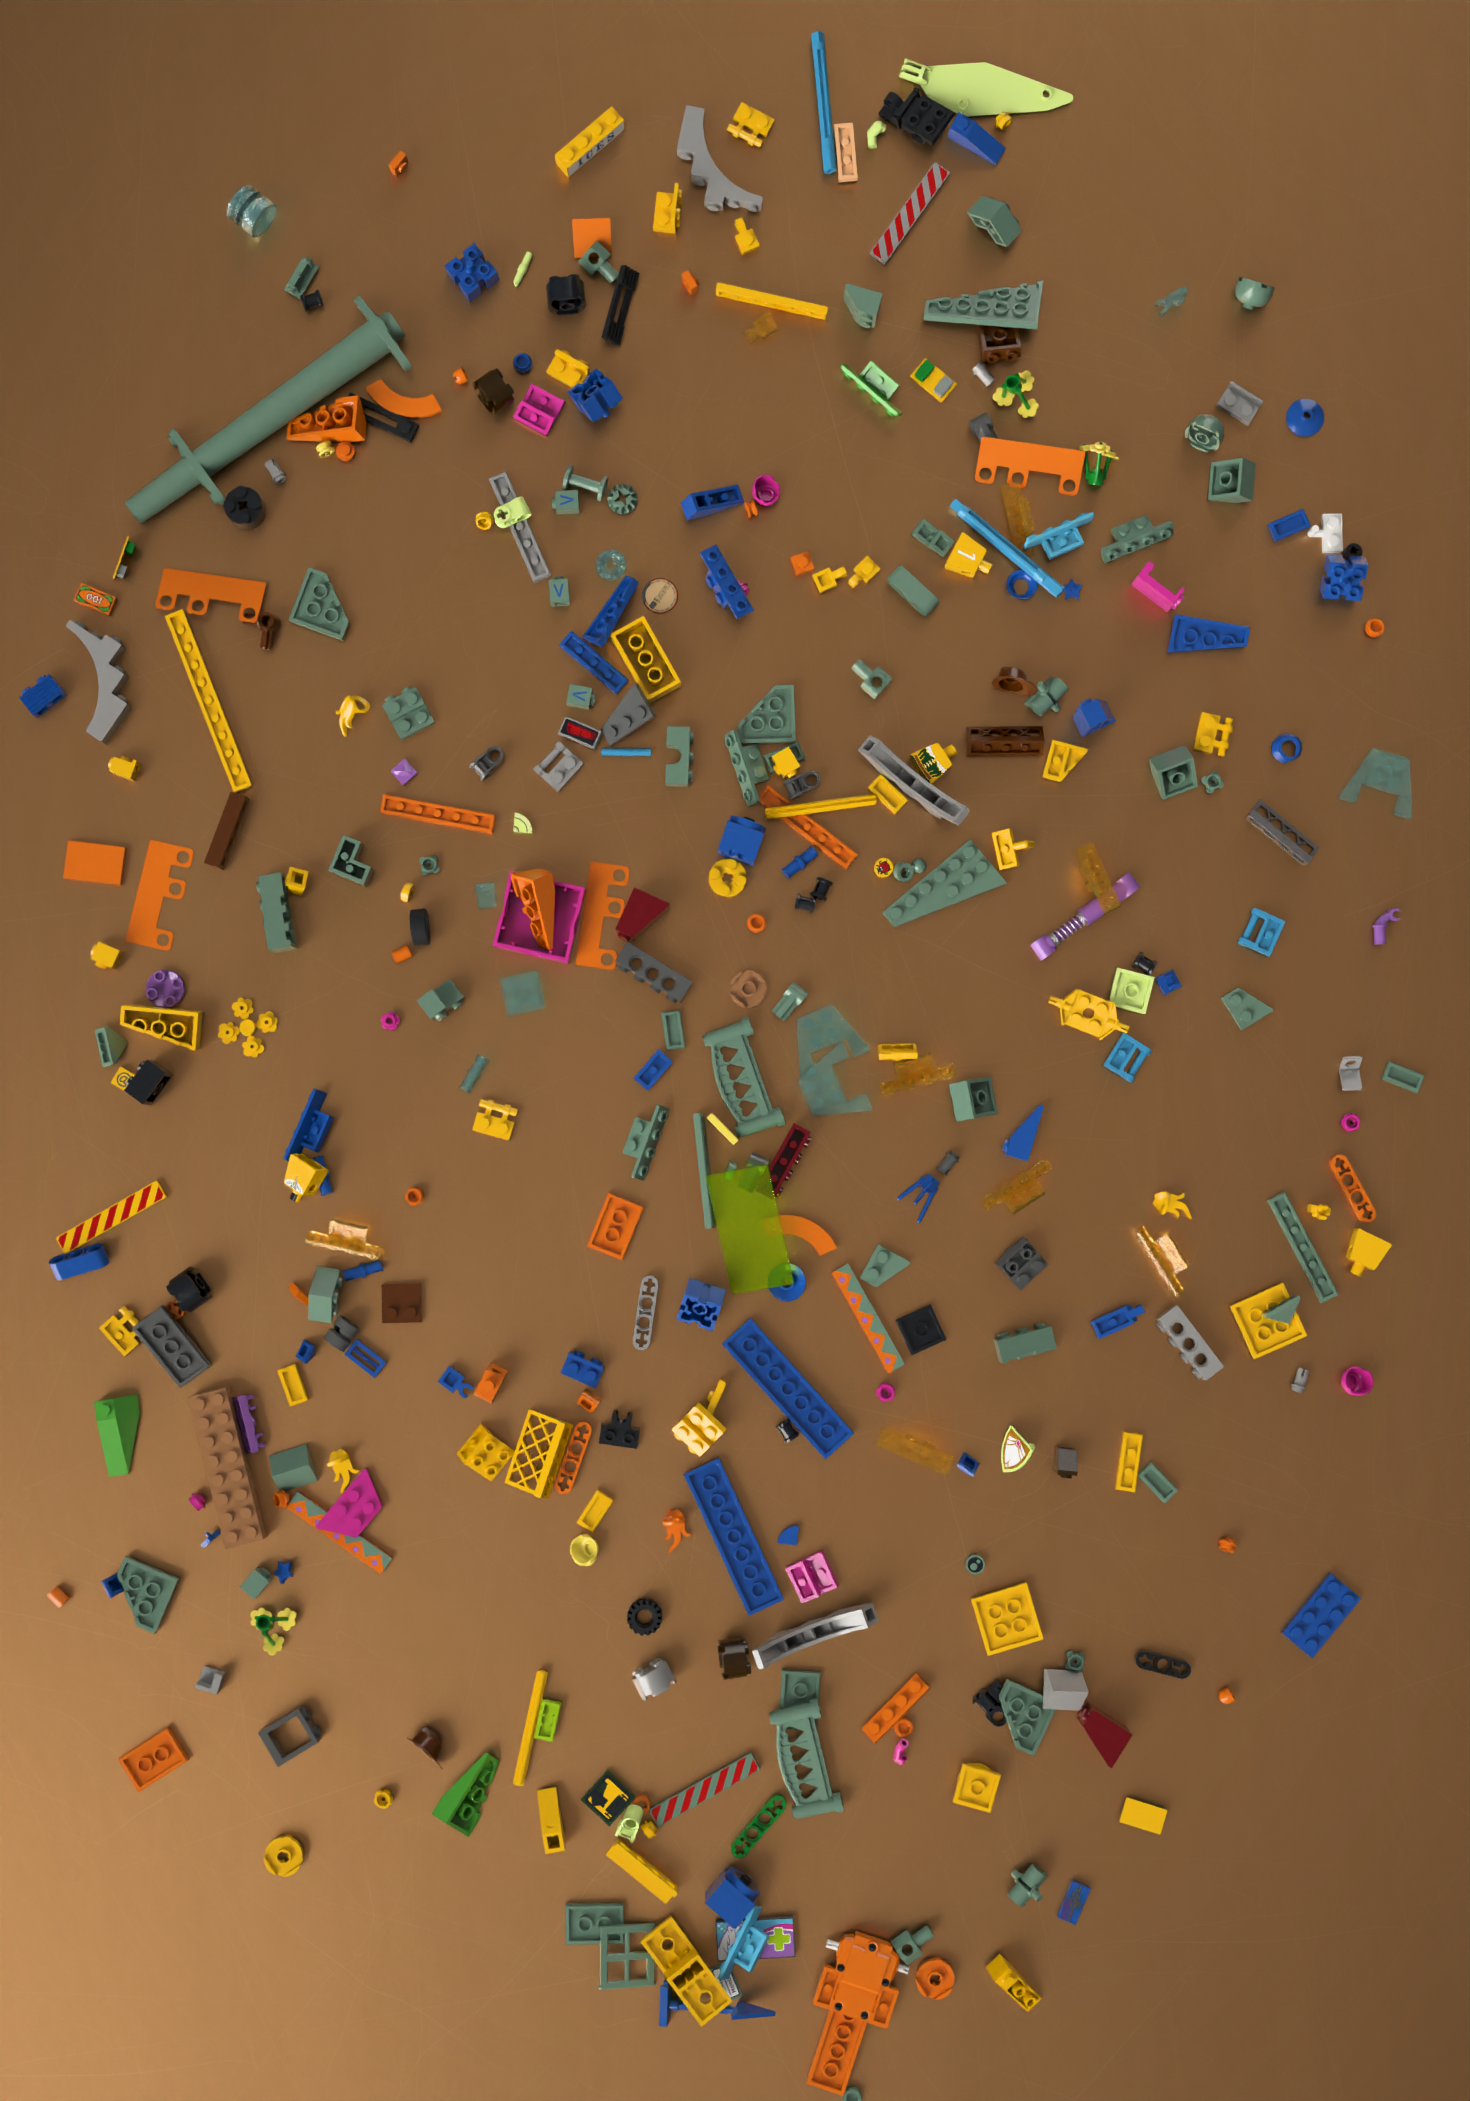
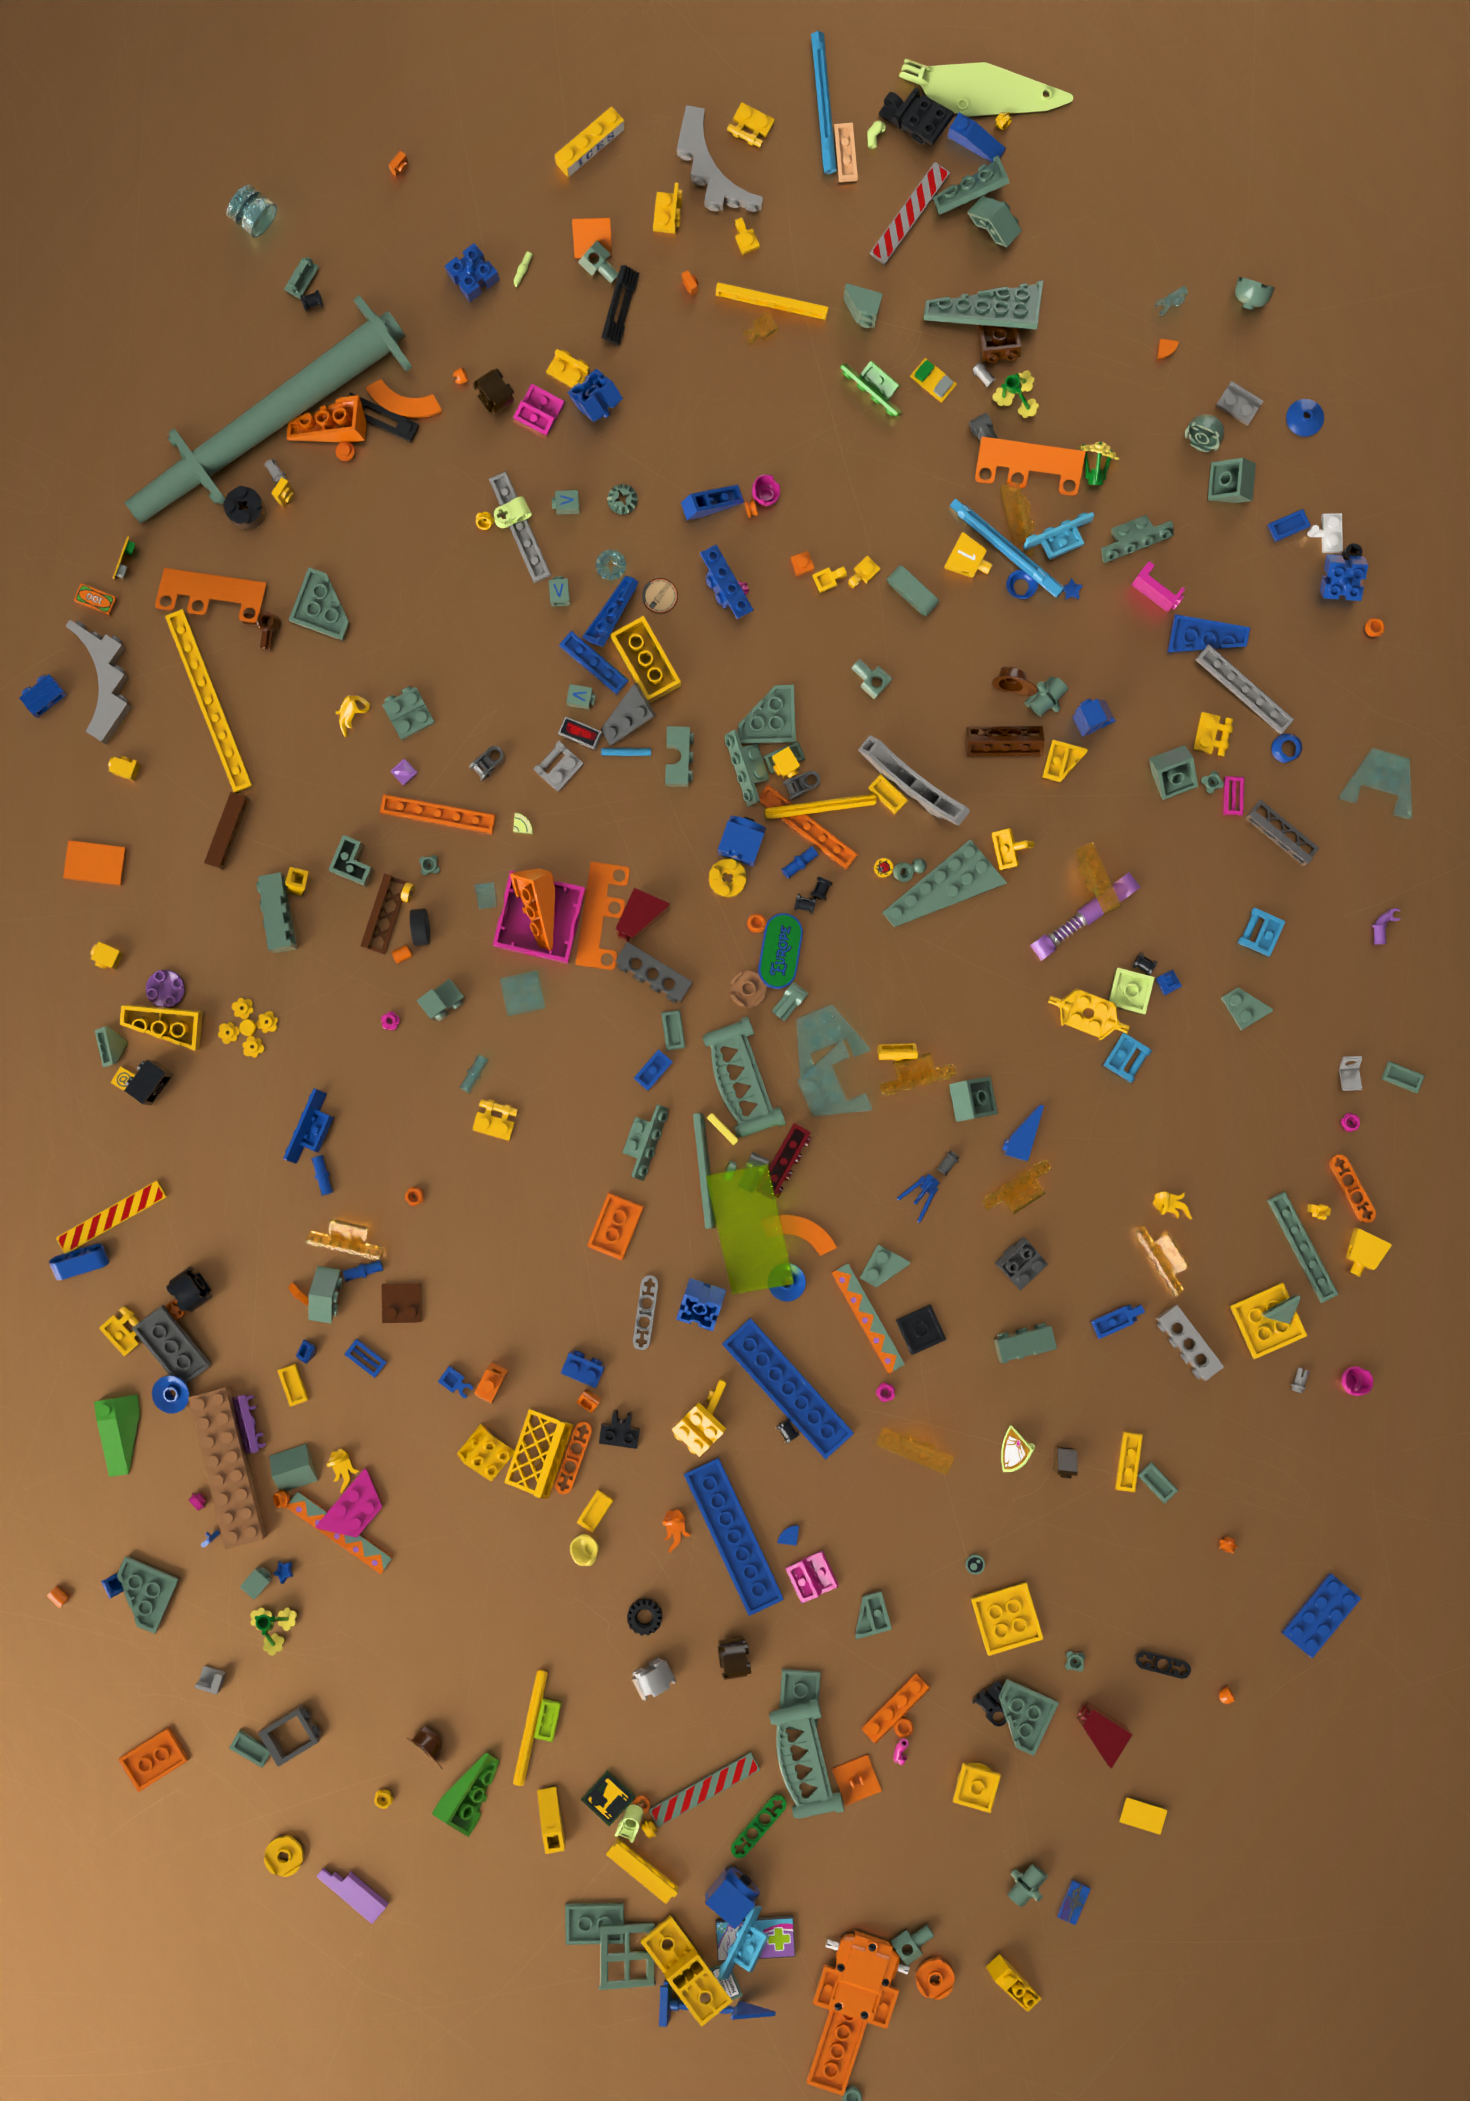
(151, 890): orange piece -> none
(165, 1400): none -> blue dish
(250, 1748): none -> sand green tile
(283, 492): none -> yellow plate
(303, 1176): yellow torso -> none
(325, 449): light yellow bush -> none
(342, 1332): dark grey wheel -> none
(355, 1893): none -> medium lavender piece
(378, 908): none -> reddish brown fence
(522, 362): blue plate -> none
(565, 294): black brick -> none
(586, 483): sand green hose -> none
(780, 951): none -> green tile
(814, 1631): light grey arch -> none
(856, 1779): none -> orange piece
(872, 1616): none -> sand green wing
(932, 538): sand green slope -> none
(933, 761): torso -> none
(968, 1464): blue slope -> none
(971, 187): none -> sand green wing
(1064, 1689): light grey slope -> none
(1166, 348): none -> orange tile
(1233, 796): none -> dark pink tile
(1244, 689): none -> light grey tile

